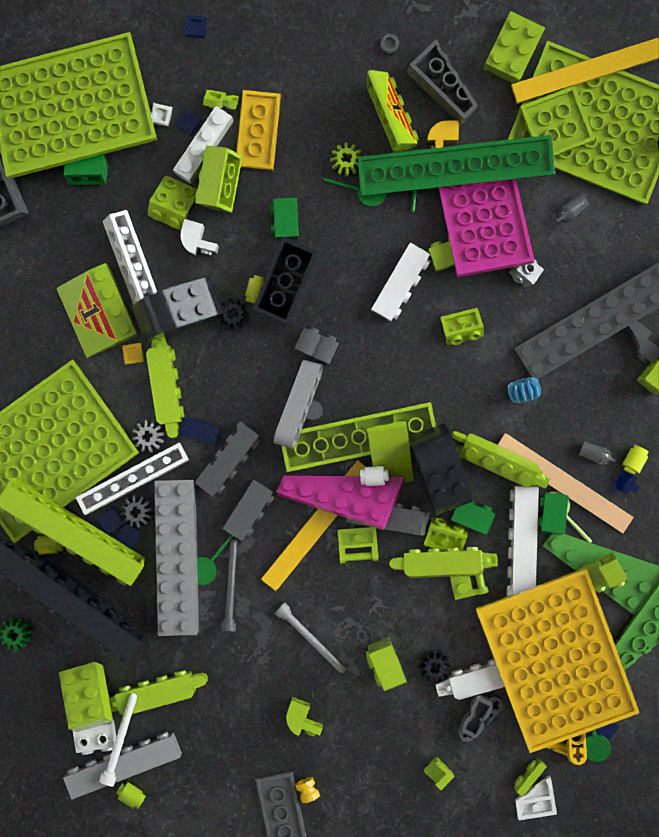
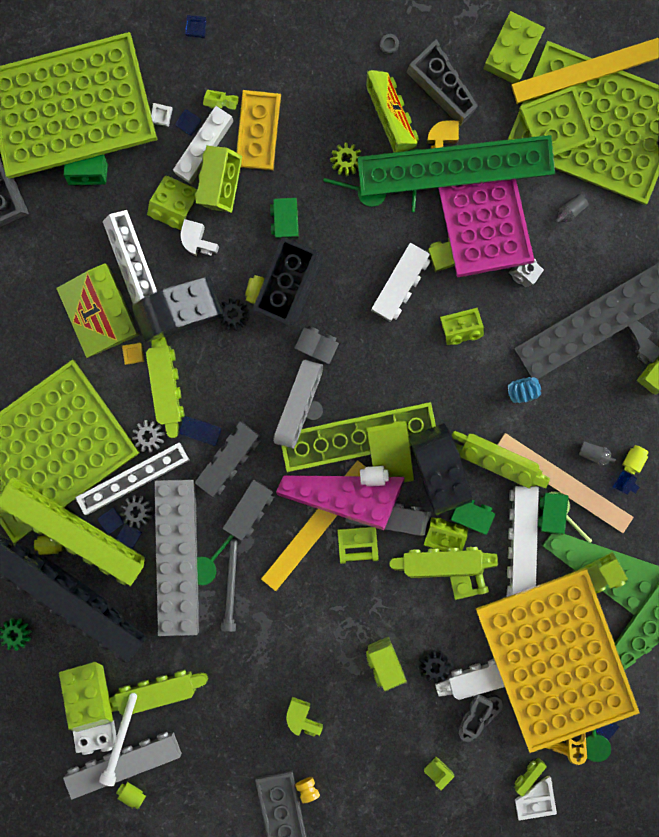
(284, 613): light grey piece -> none

